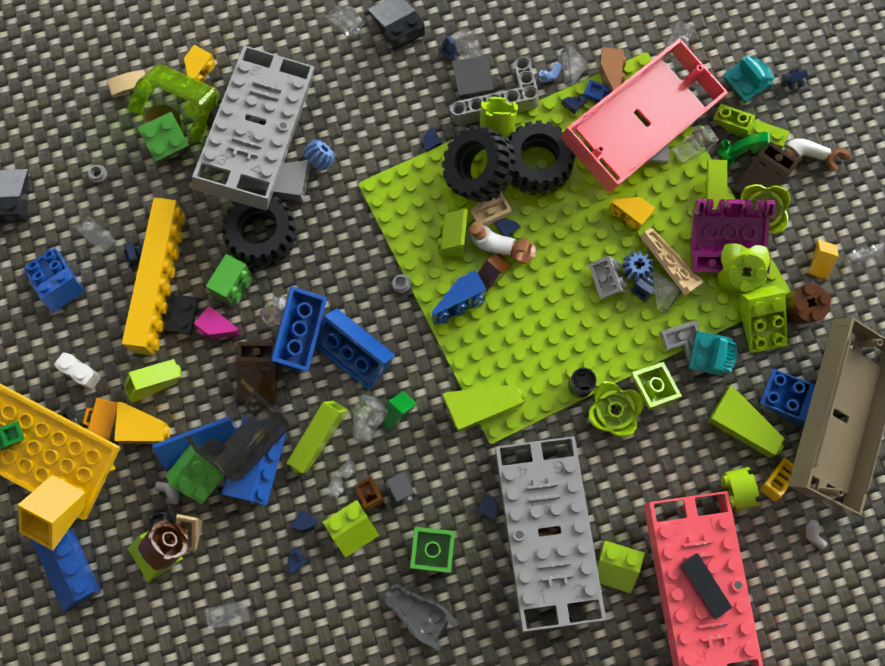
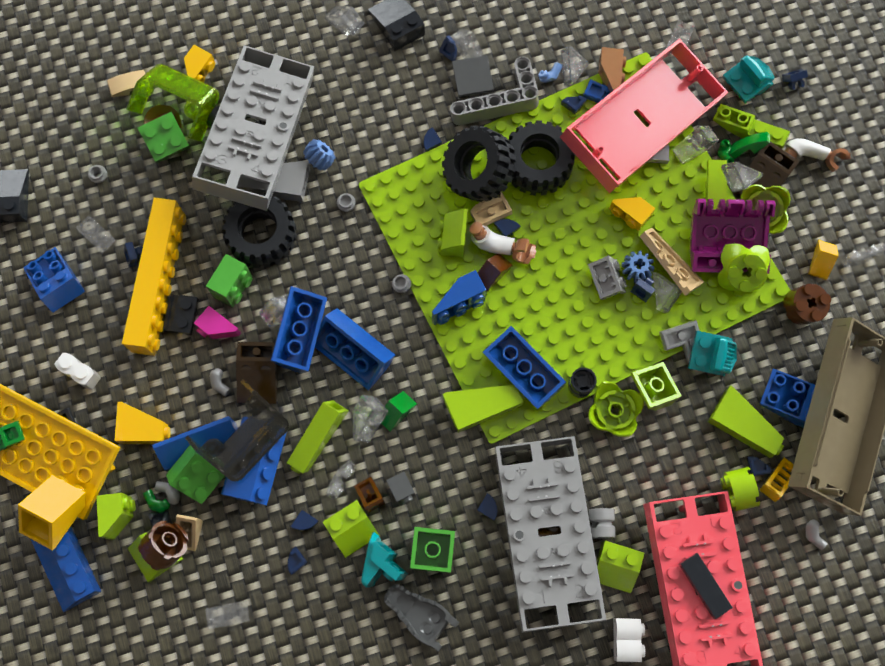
(102, 417): light orange piece -> none
(113, 514): none -> lime slope
(151, 380): slope -> none
(154, 504): none -> green arm
(216, 383): none -> light grey arm
(346, 202): none -> light grey plate
(380, 561): none -> teal piece
(499, 115): lime cylinder -> none
(524, 367): none -> blue slope
(602, 523): none -> light grey wheel
(627, 640): none -> white brick
(740, 176): none -> clear slope
(758, 467): none -> dark blue tile
(764, 318): lime slope -> none

